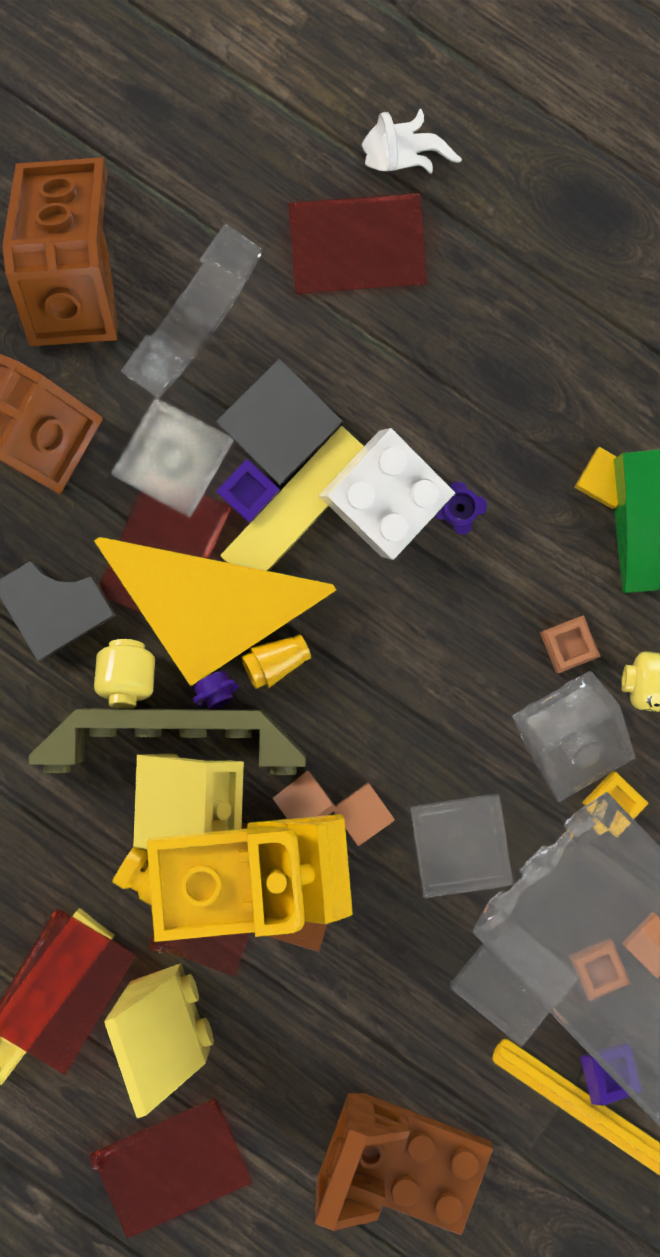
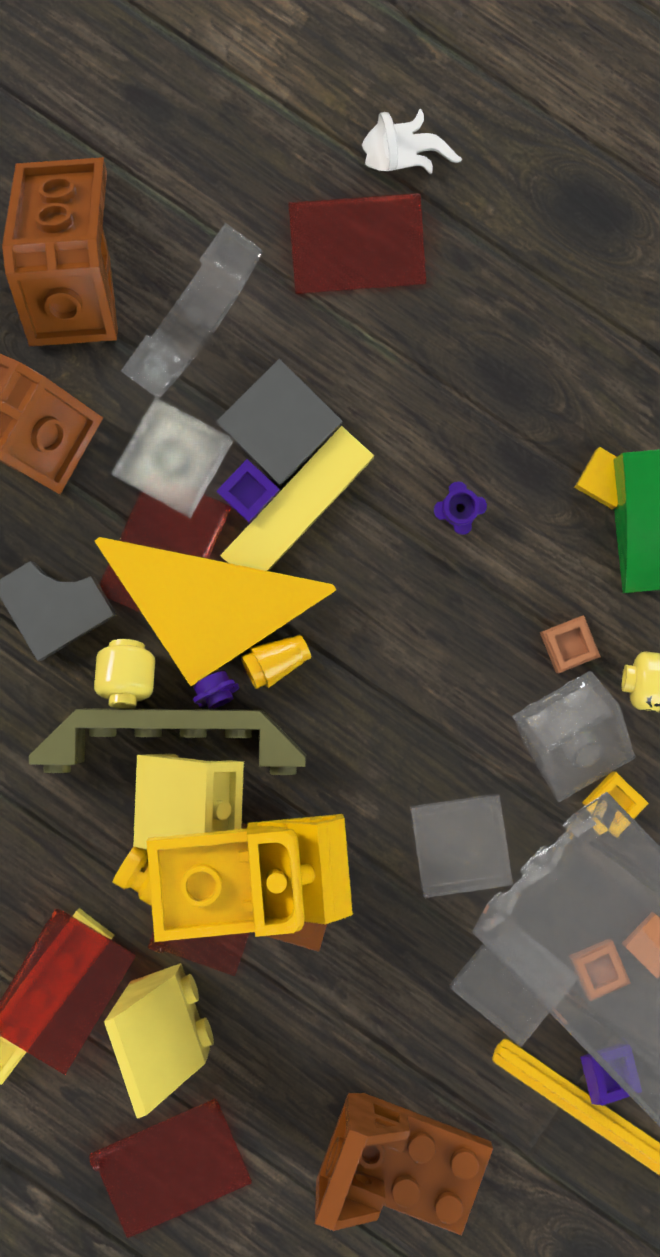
(304, 799): nougat tile -> none
(364, 814): nougat tile -> none
(387, 494): white brick -> none

